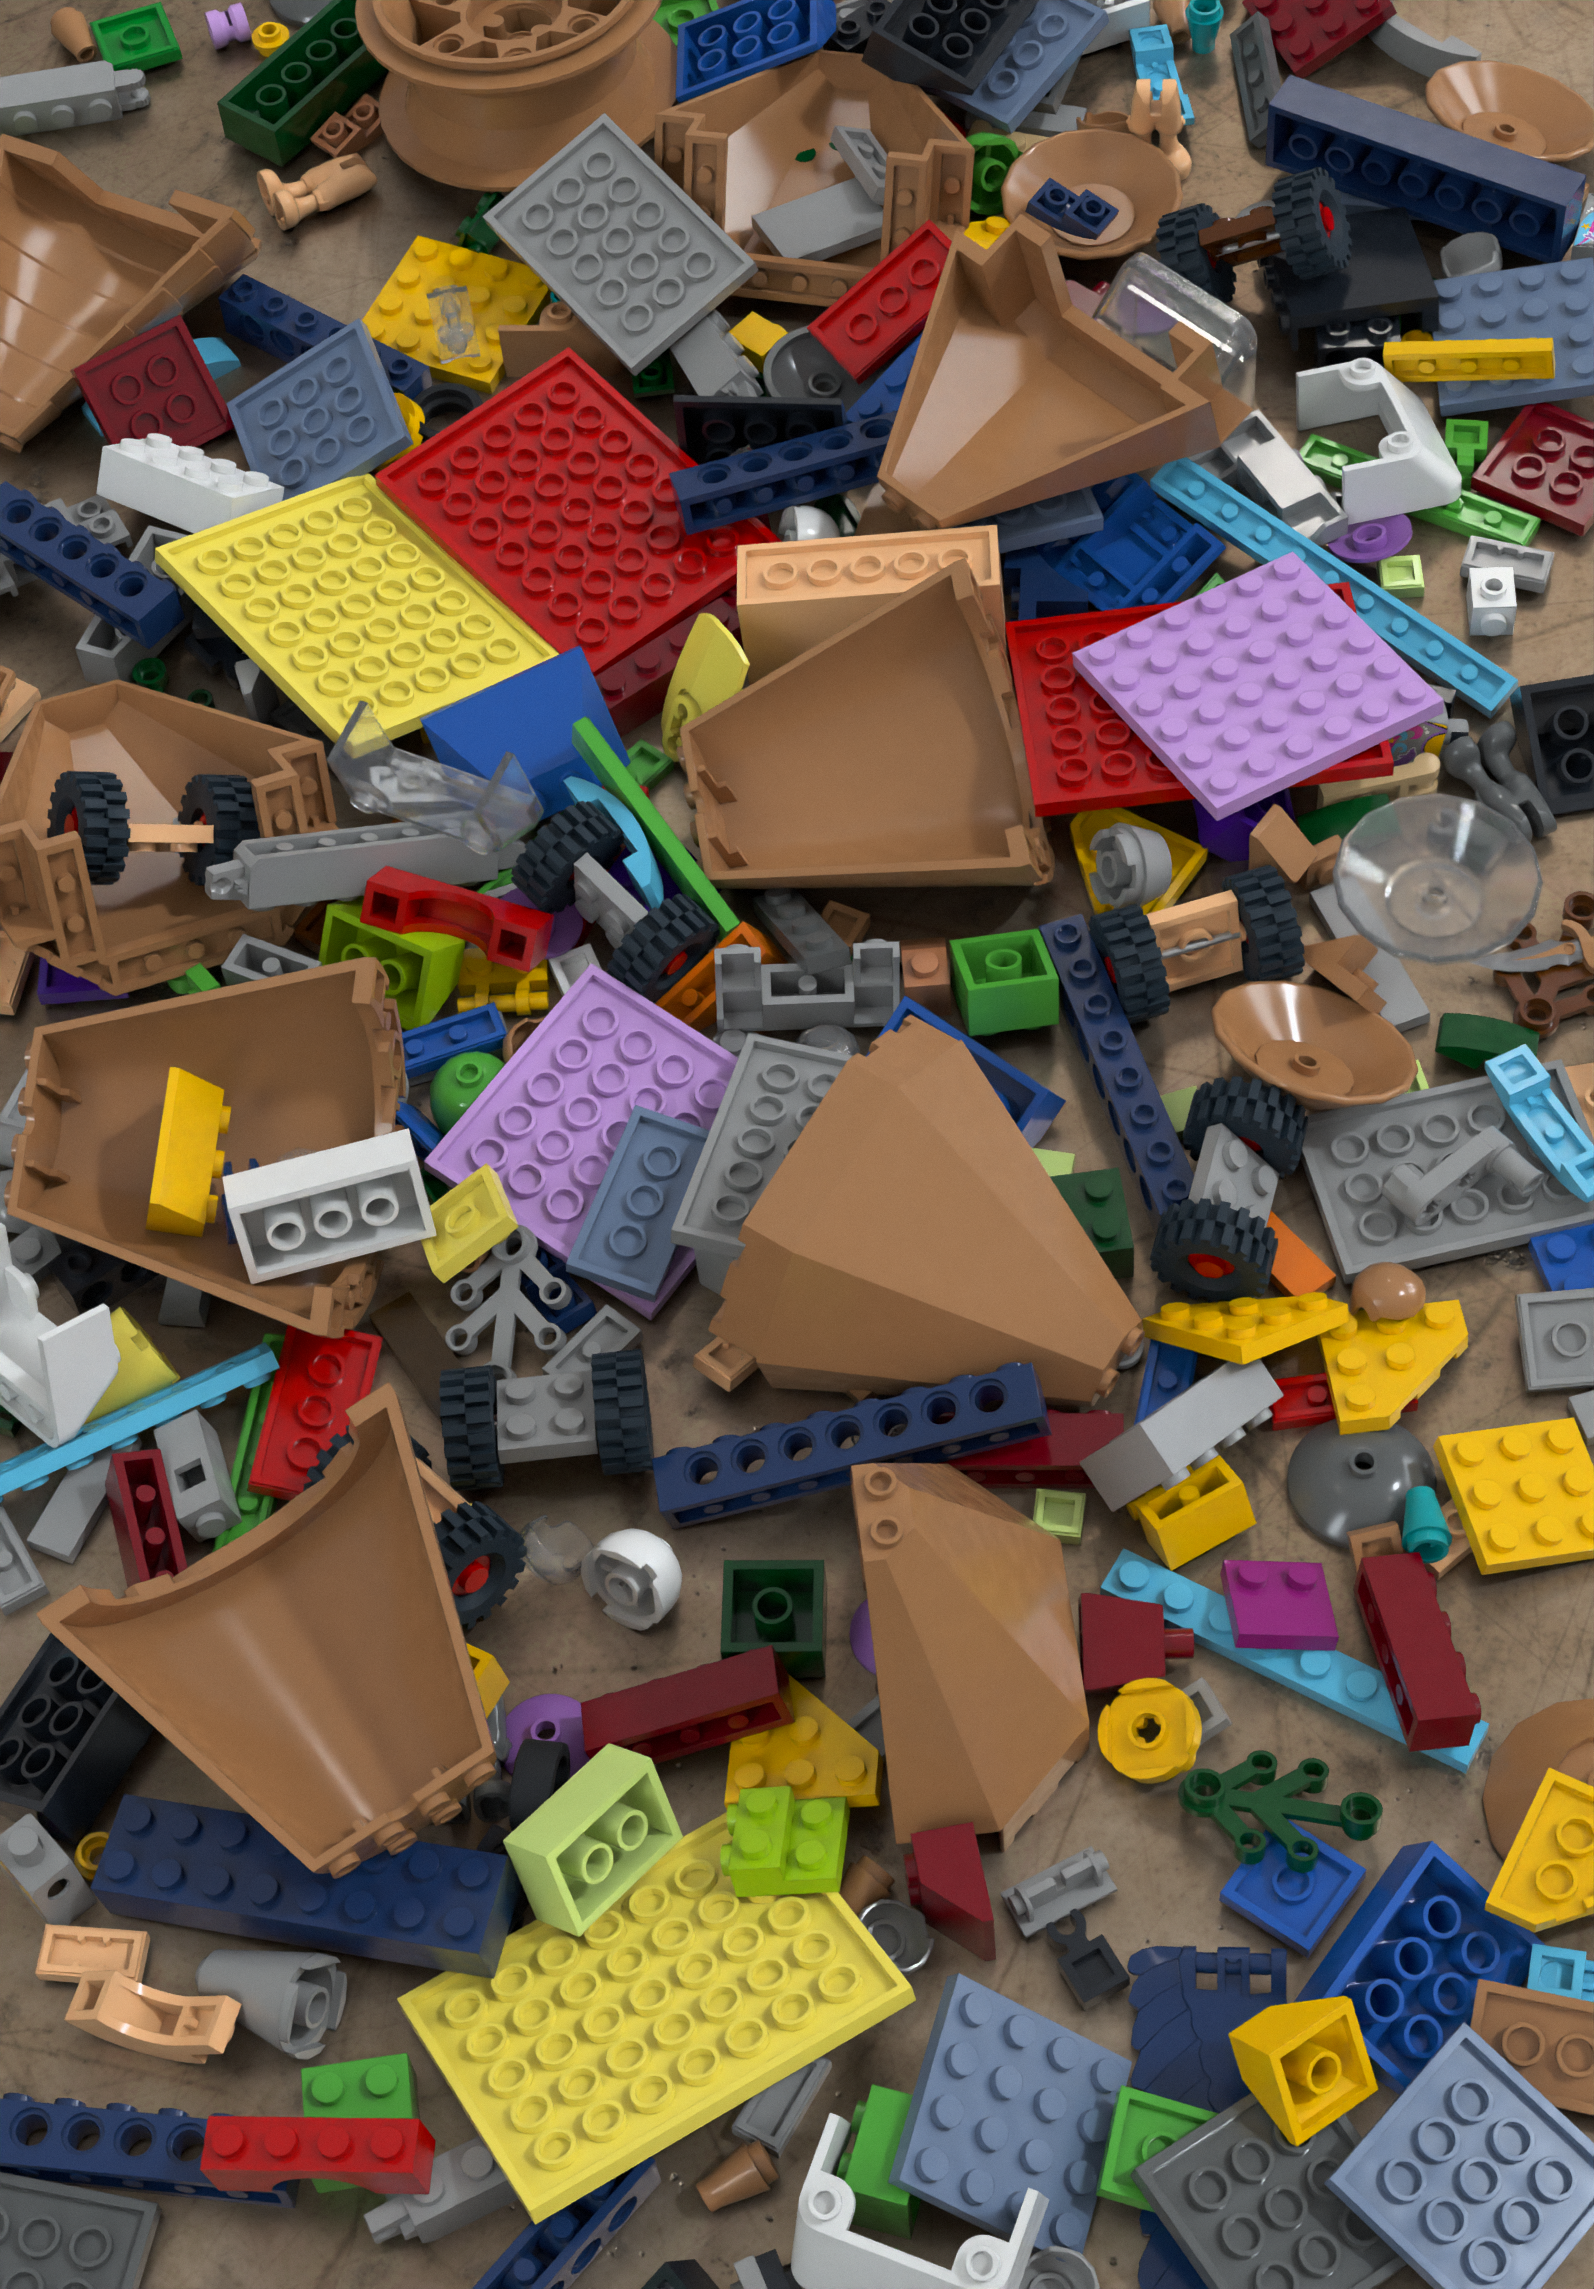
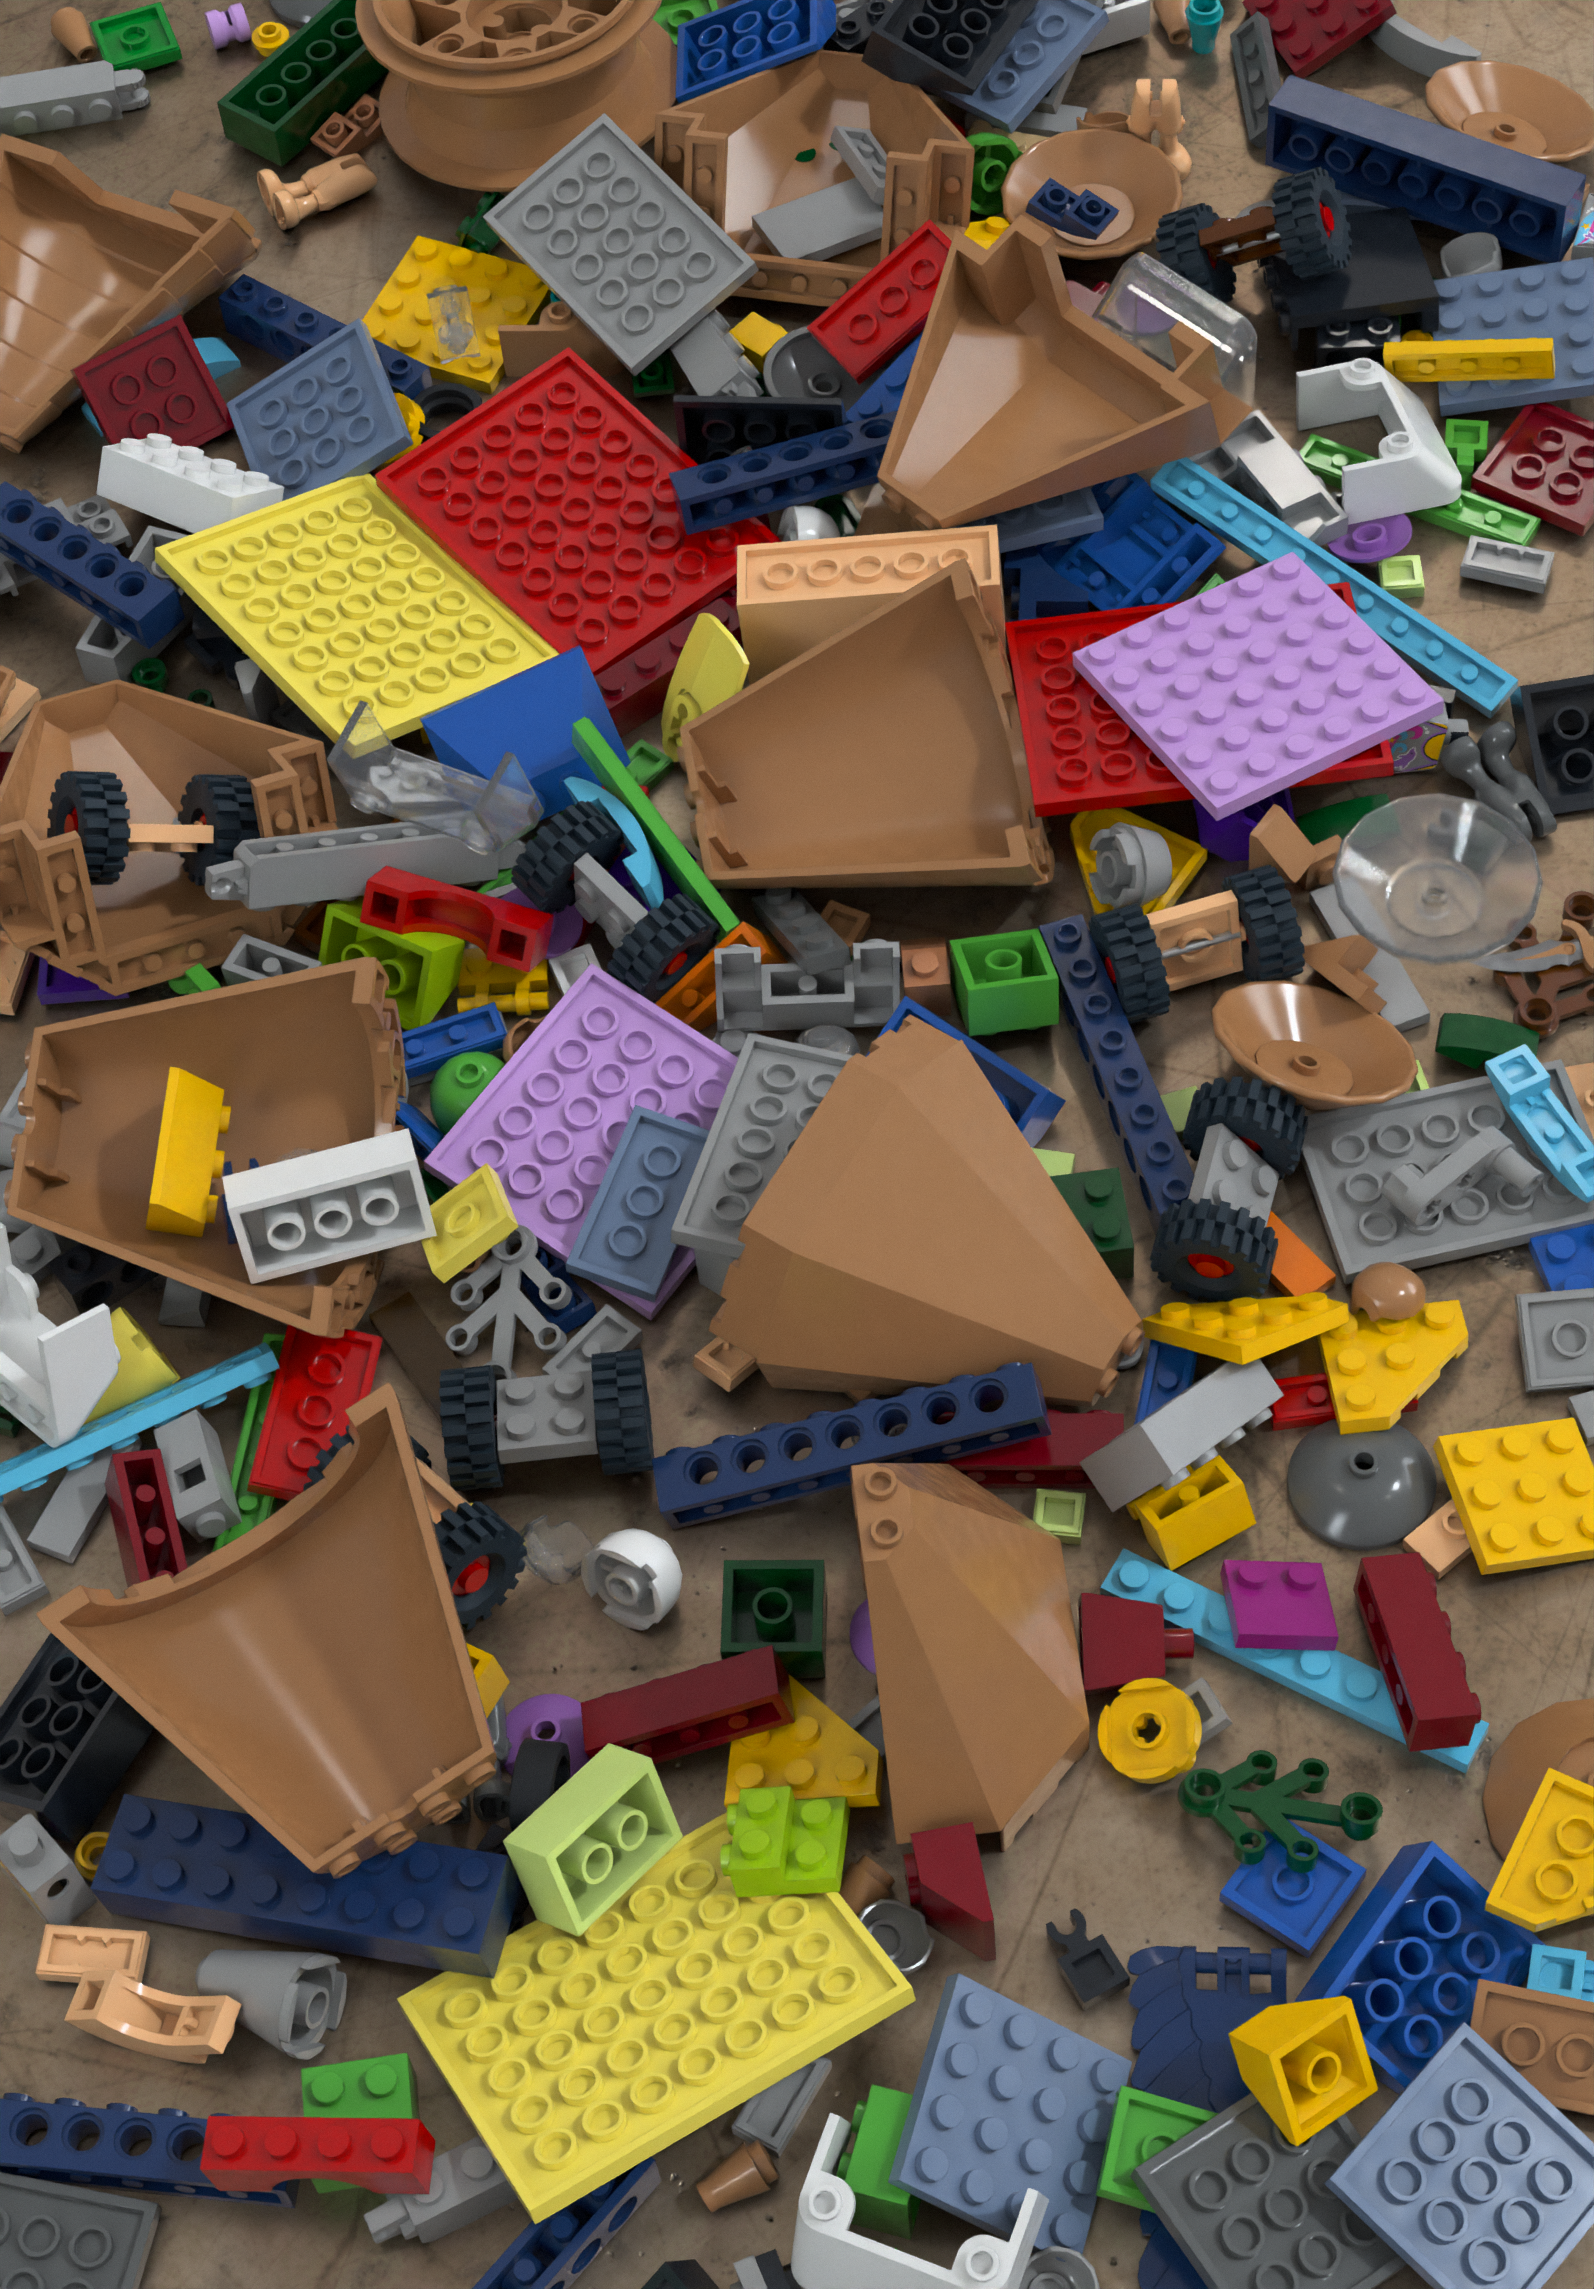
(1059, 1890): light grey hinge -> none
(1154, 60): medium azure slope -> none
(1374, 1541): medium nougat plate -> none
(1407, 780): tan plate -> none
(1425, 1525): teal cone -> none
(1491, 601): white brick -> none

